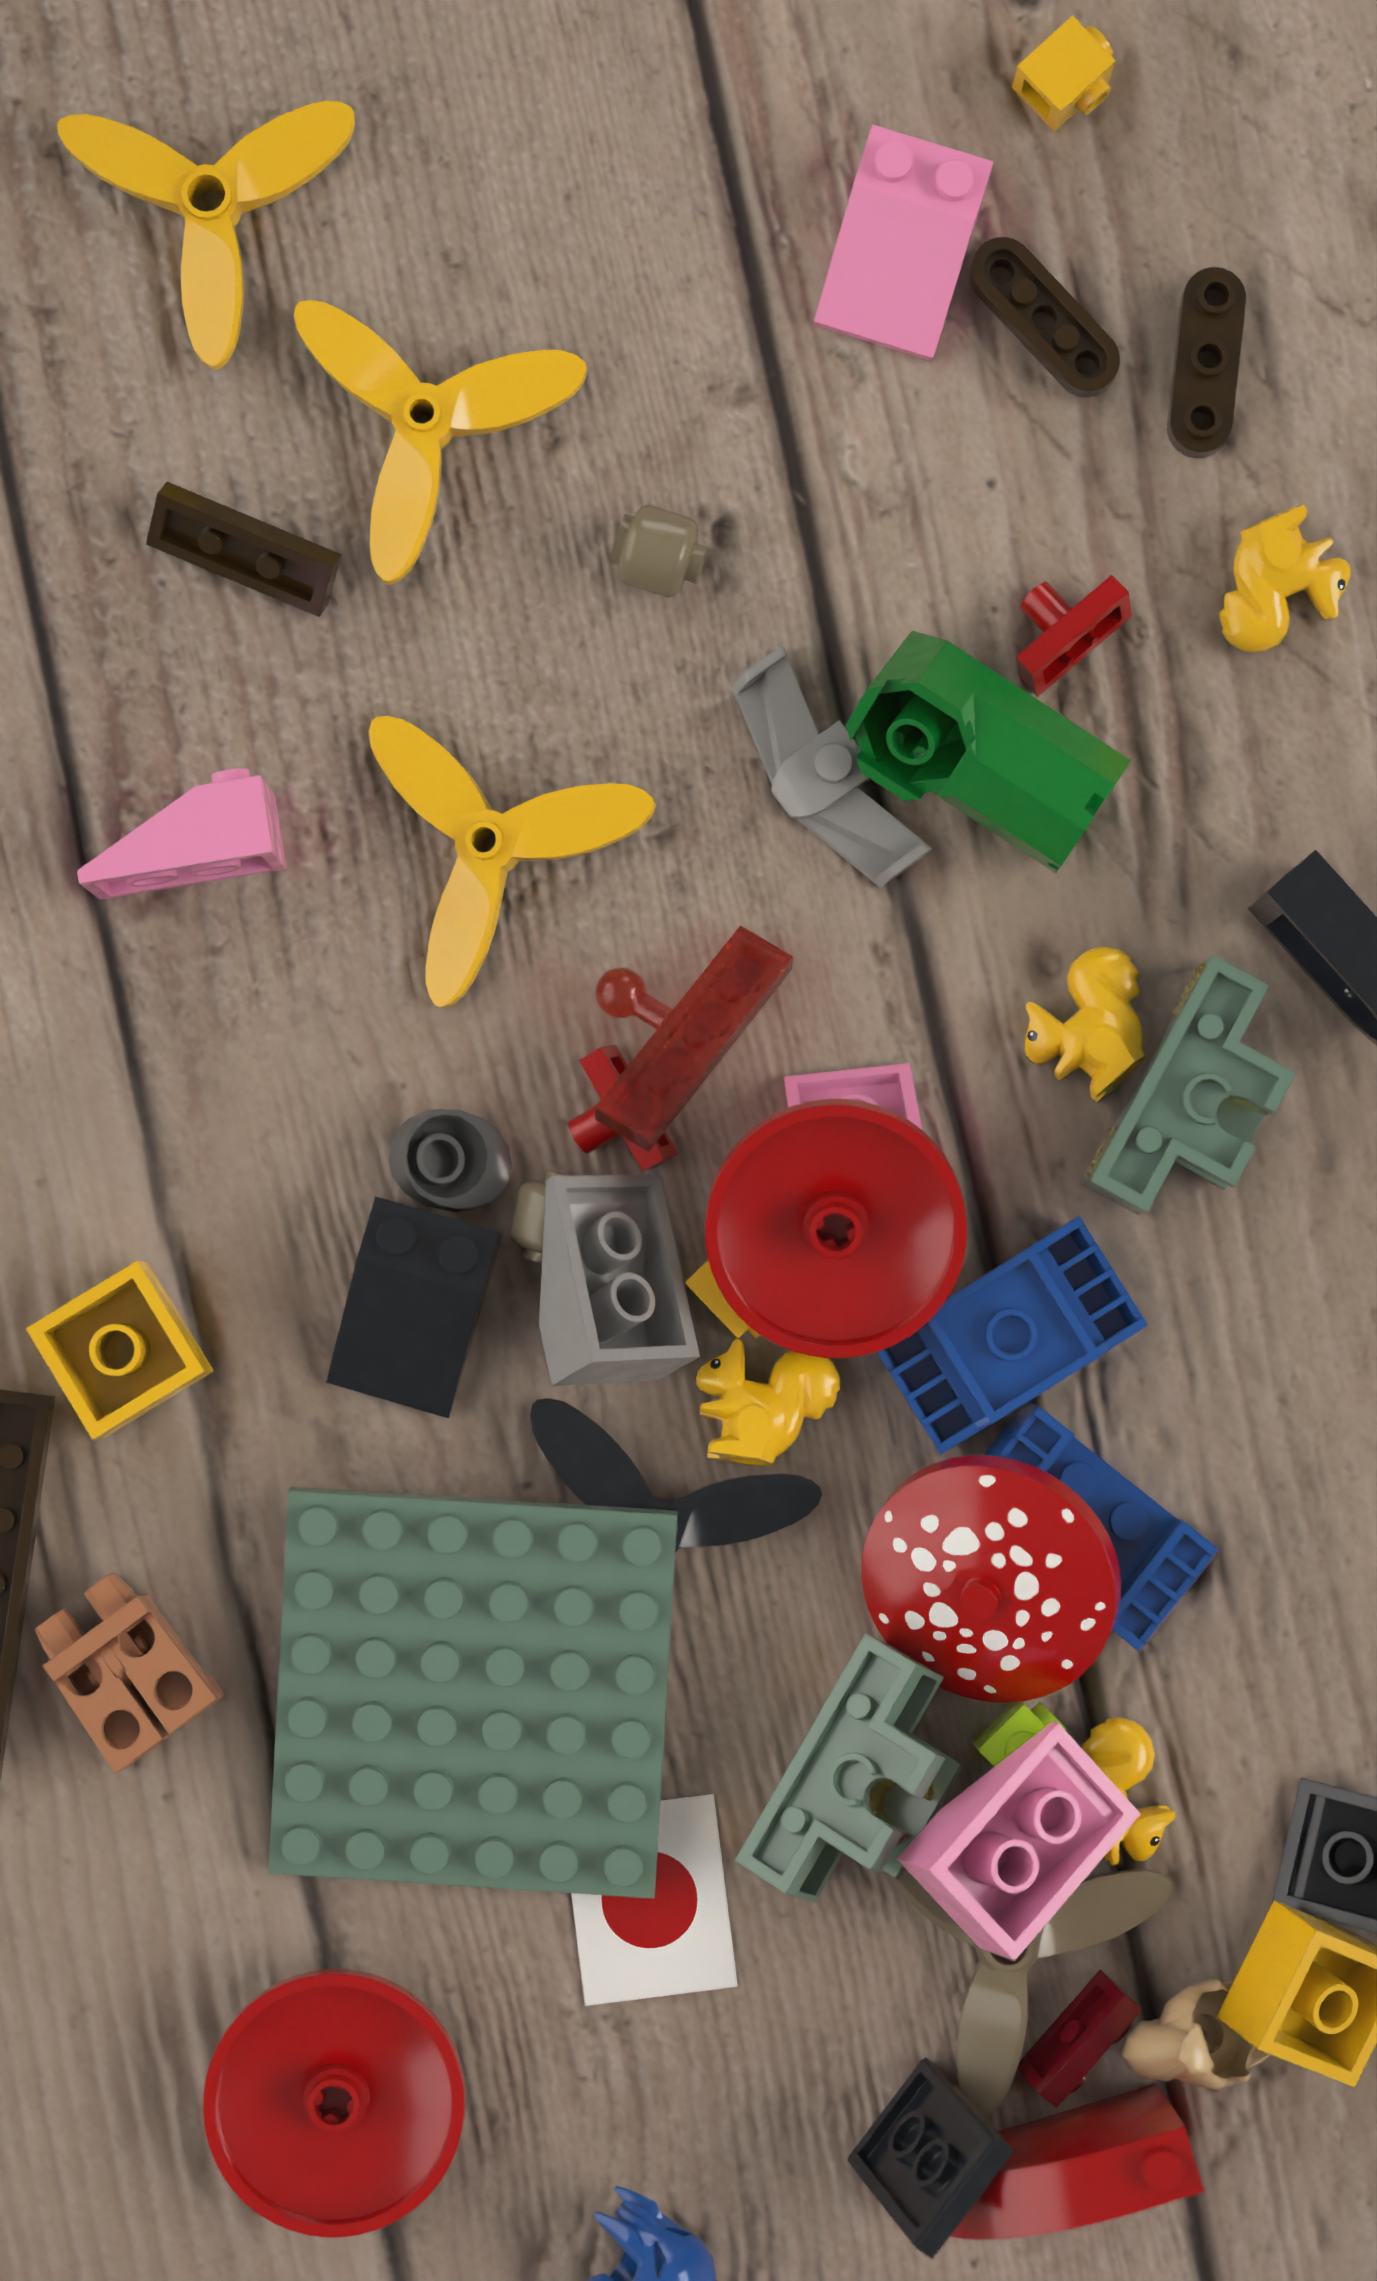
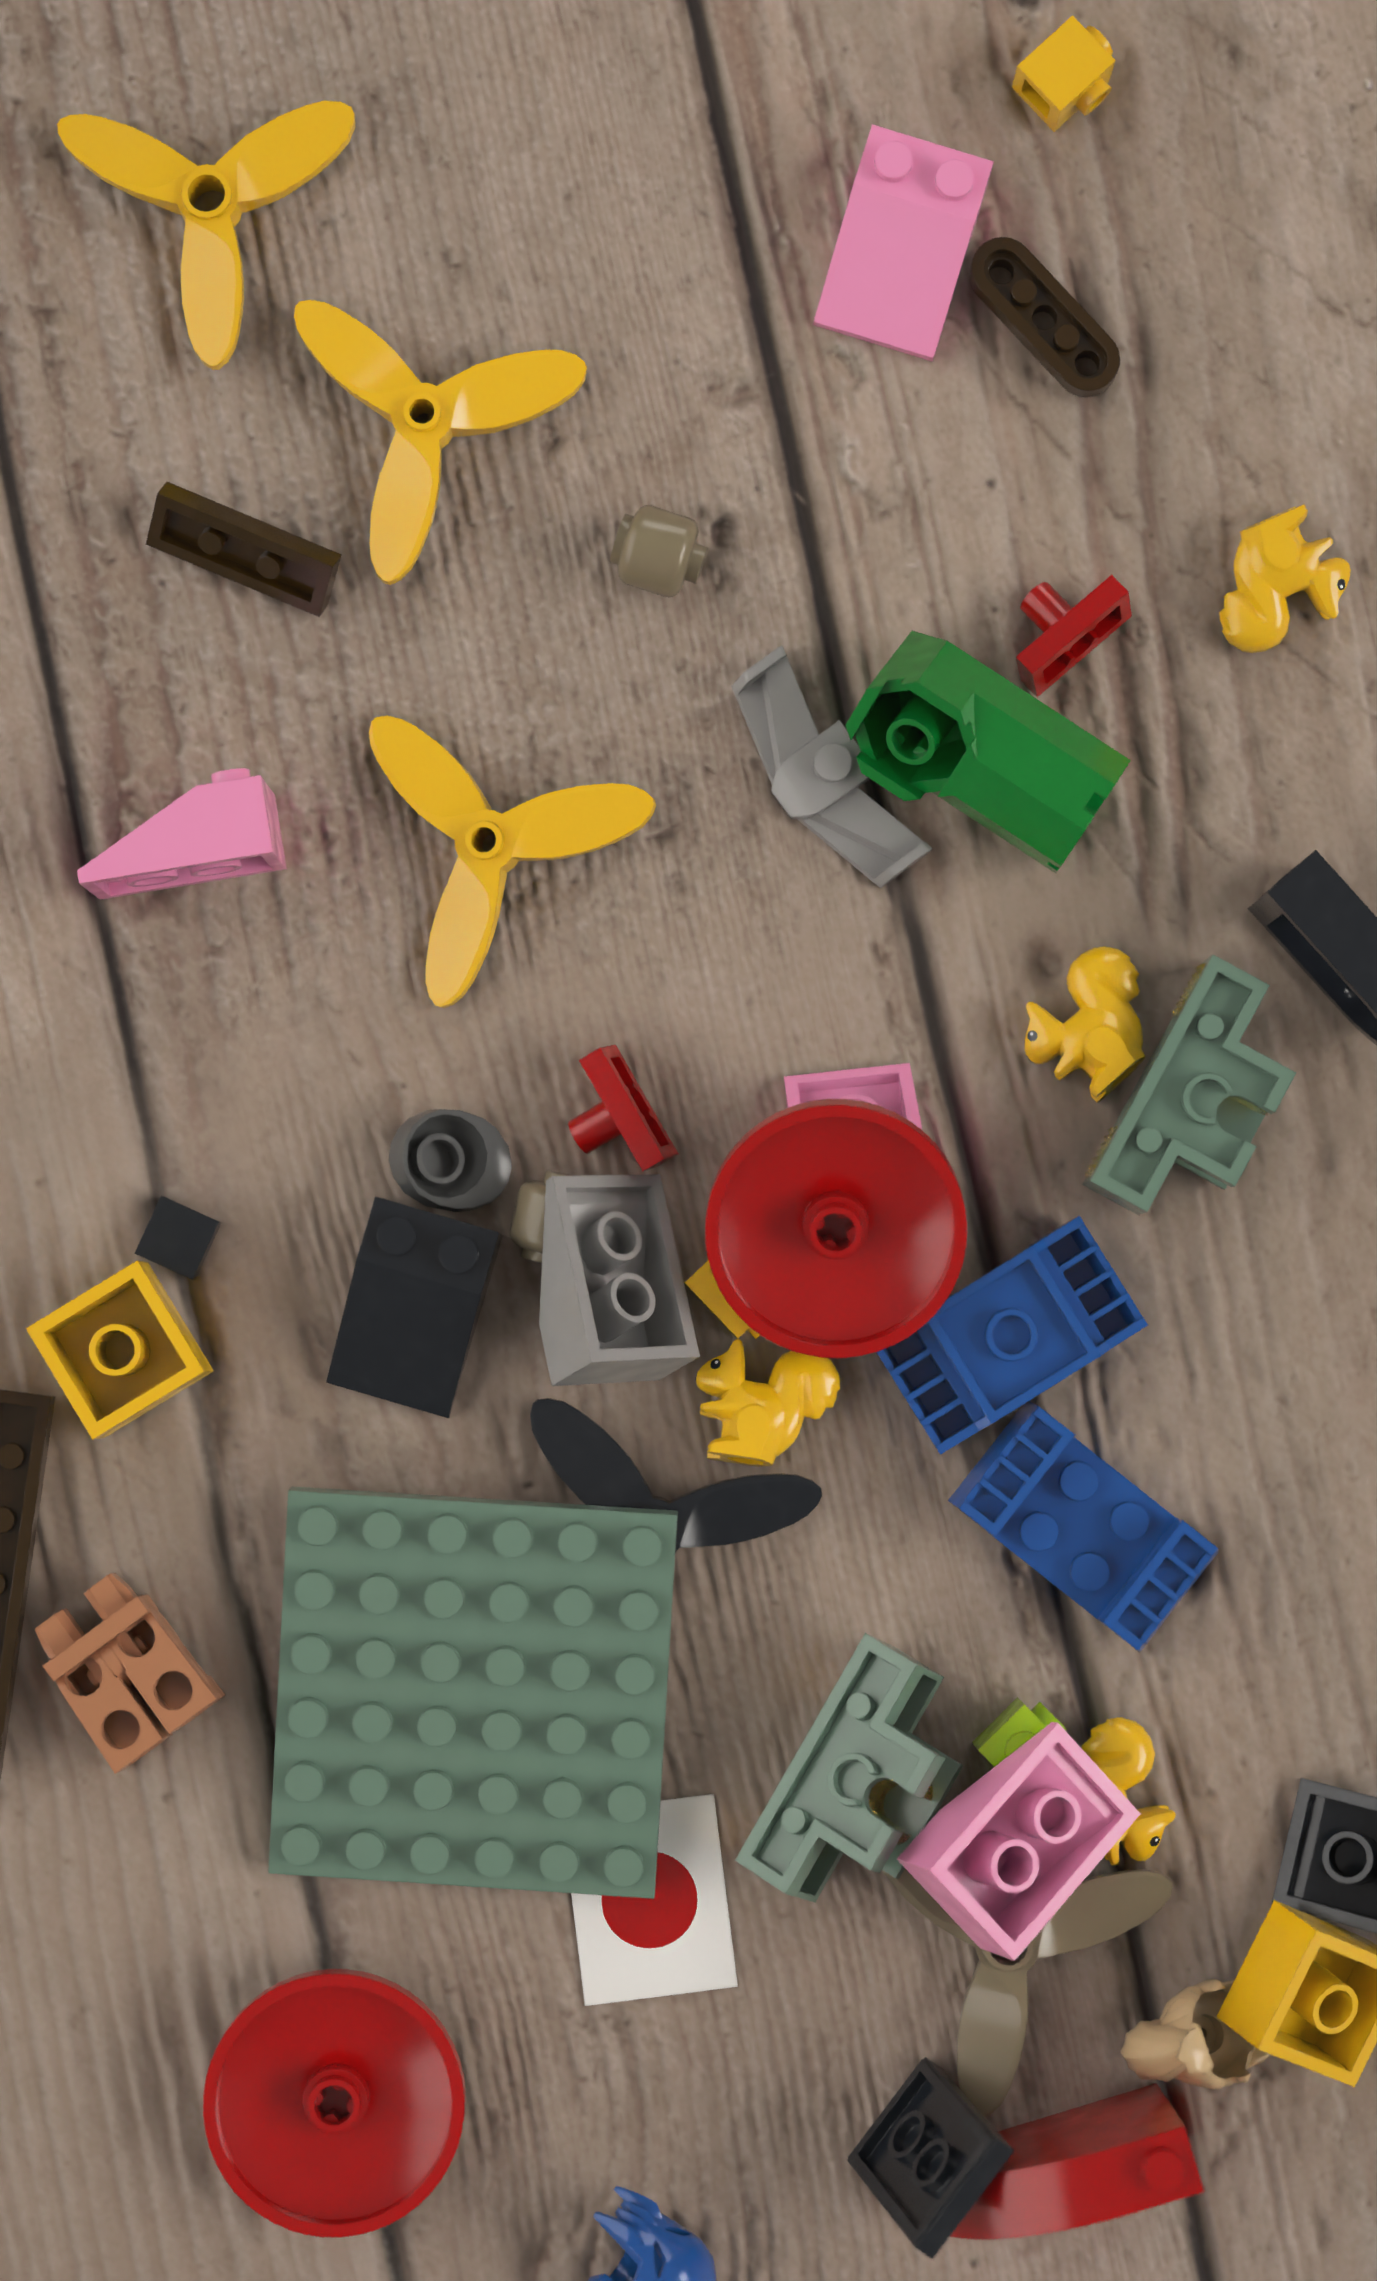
(178, 1238): none -> black tile
(687, 1038): clear red plate -> none
(992, 1578): red dish -> none
(1078, 2039): dark red plate -> none
(1202, 388): dark brown plate -> none

